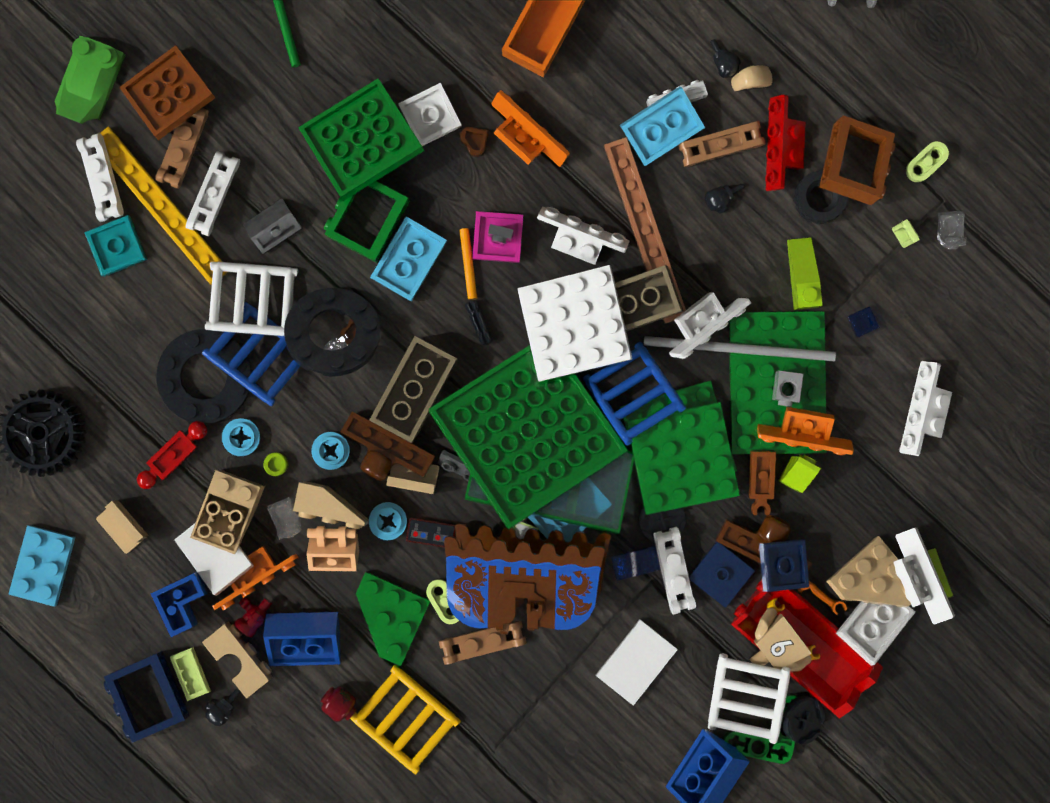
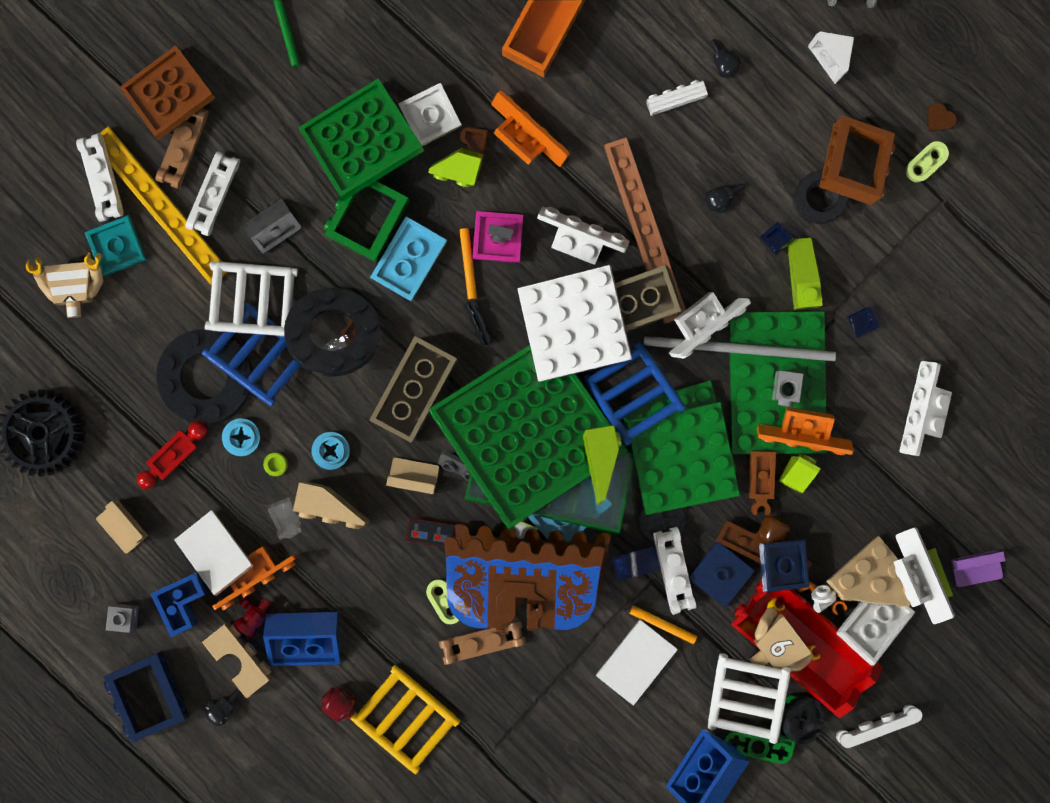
(42, 565): medium azure plate -> none
(69, 283): none -> torso
(88, 80): bright green slope -> none
(122, 618): none -> light grey brick
(190, 673): yellowish green plate -> none
(227, 511): tan slope -> none
(332, 549): light nougat brick -> none
(376, 521): medium azure gear -> none
(385, 449): reddish brown plate -> none
(391, 615): green plate -> none
(459, 166): none -> lime slope
(601, 453): none -> lime slope
(662, 126): medium azure plate -> none
(663, 624): none -> light orange bar
(721, 143): medium nougat plate -> none
(752, 77): tan hair -> none
(776, 238): none -> clear blue tile
(784, 144): red bracket -> none
(823, 597): none -> white plate
(833, 53): none -> white slope
(888, 723): none -> white plate
(905, 233): yellowish green slope -> none
(939, 119): none -> reddish brown tile
(951, 229): clear bracket -> none
(977, 568): none -> medium lavender panel

